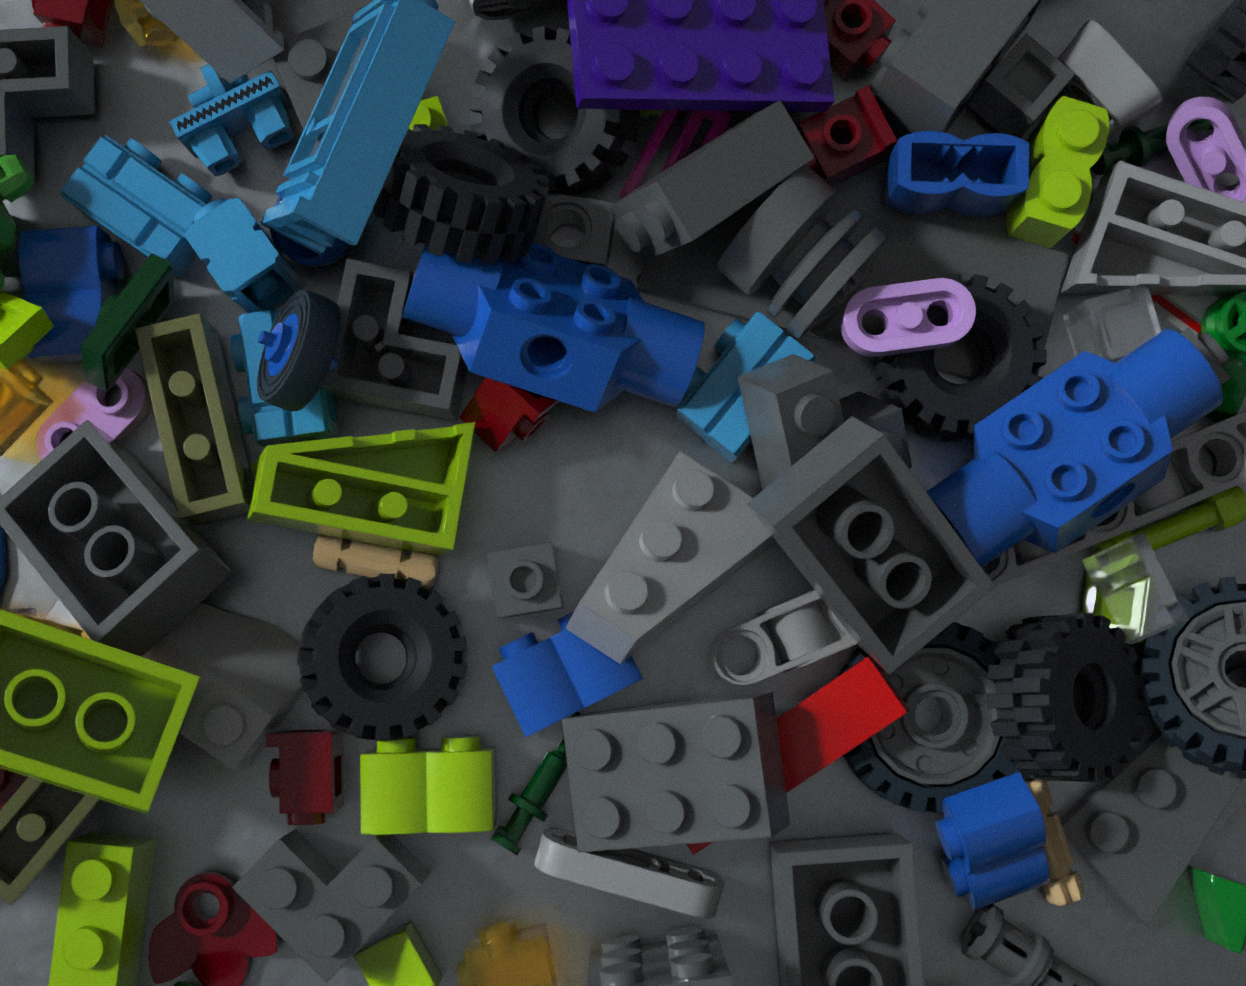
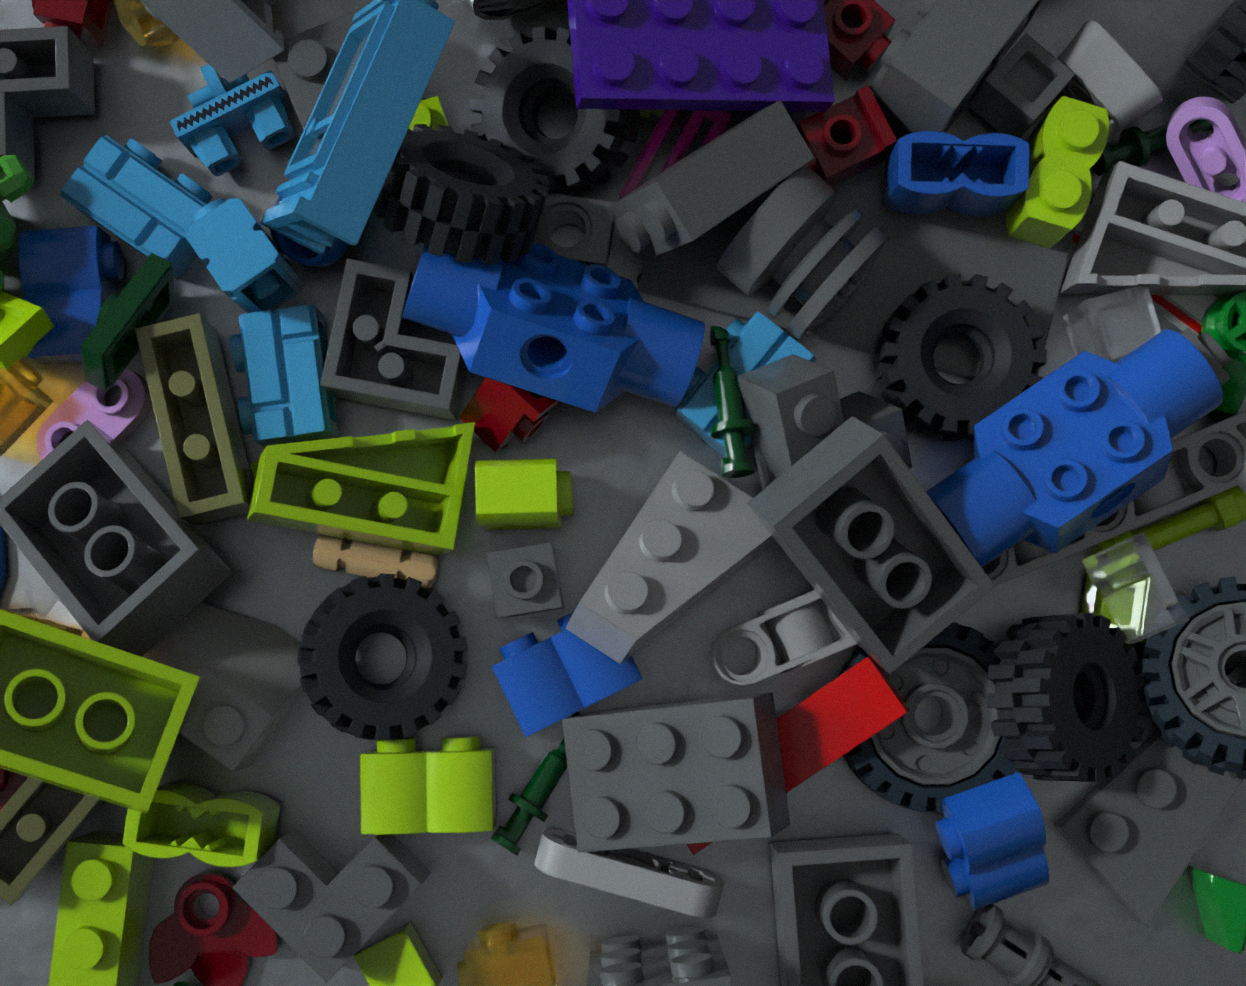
(213, 828): none -> lime brick
(298, 350): black wheel -> none
(307, 774): dark red brick -> none
(522, 494): none -> lime brick
(731, 421): none -> dark green piece
(905, 318): lavender plate -> none
(1063, 884): tan axle -> none

